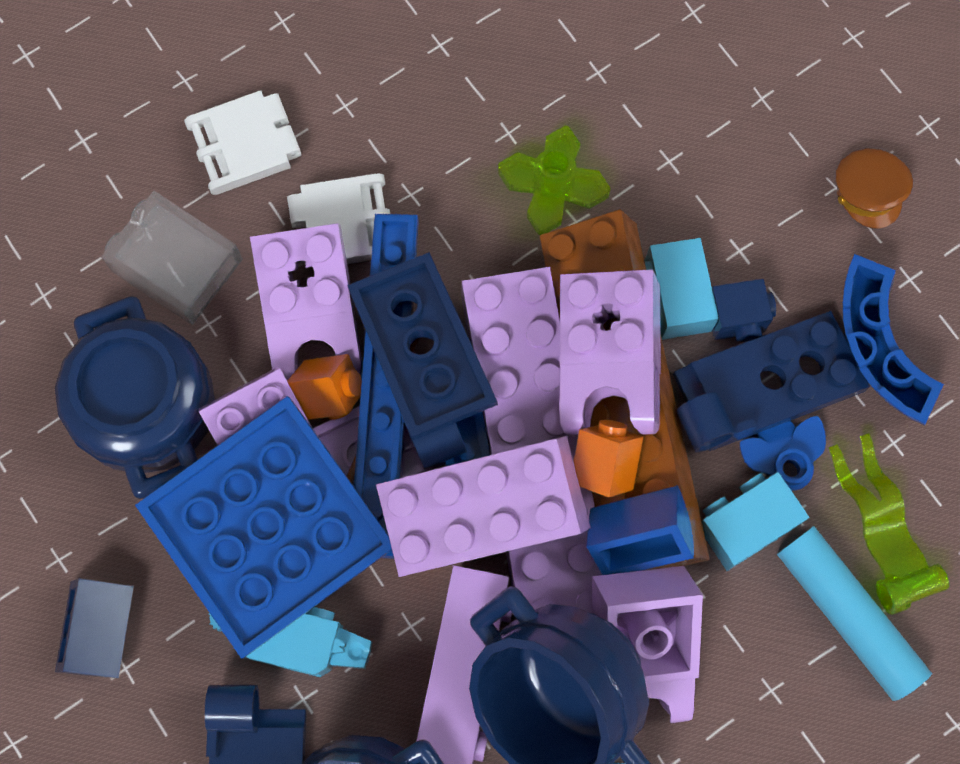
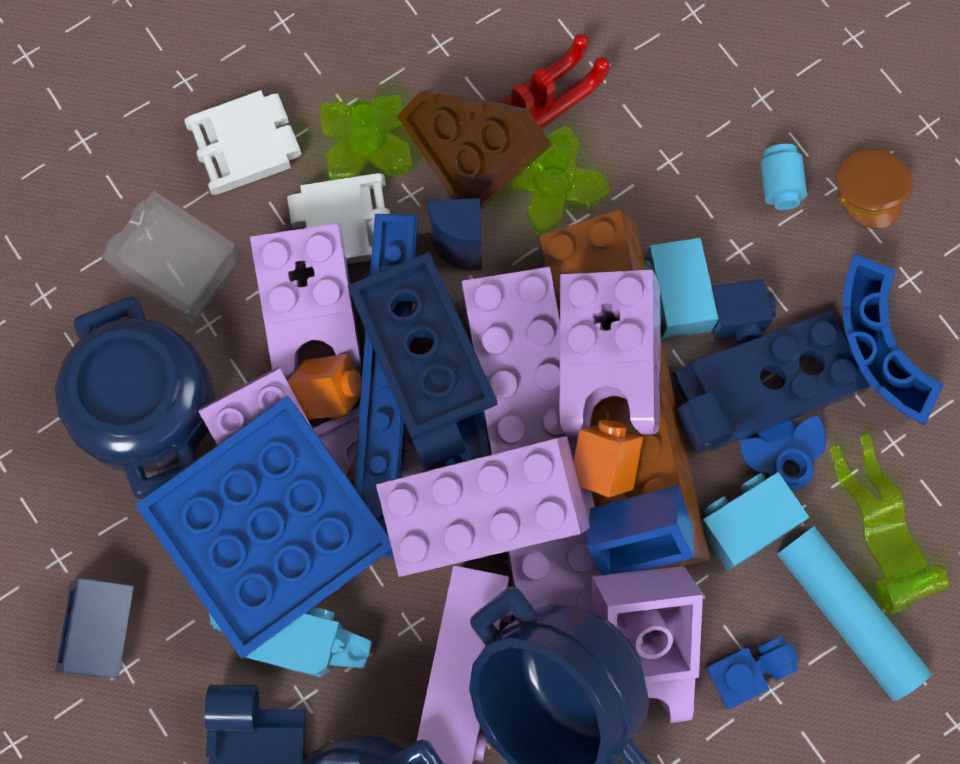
(365, 135): none -> clear neon green plant
(457, 231): none -> dark blue brick
(473, 142): none -> reddish brown plate
(539, 91): none -> red piece
(741, 677): none -> blue plate
(783, 176): none -> medium azure brick

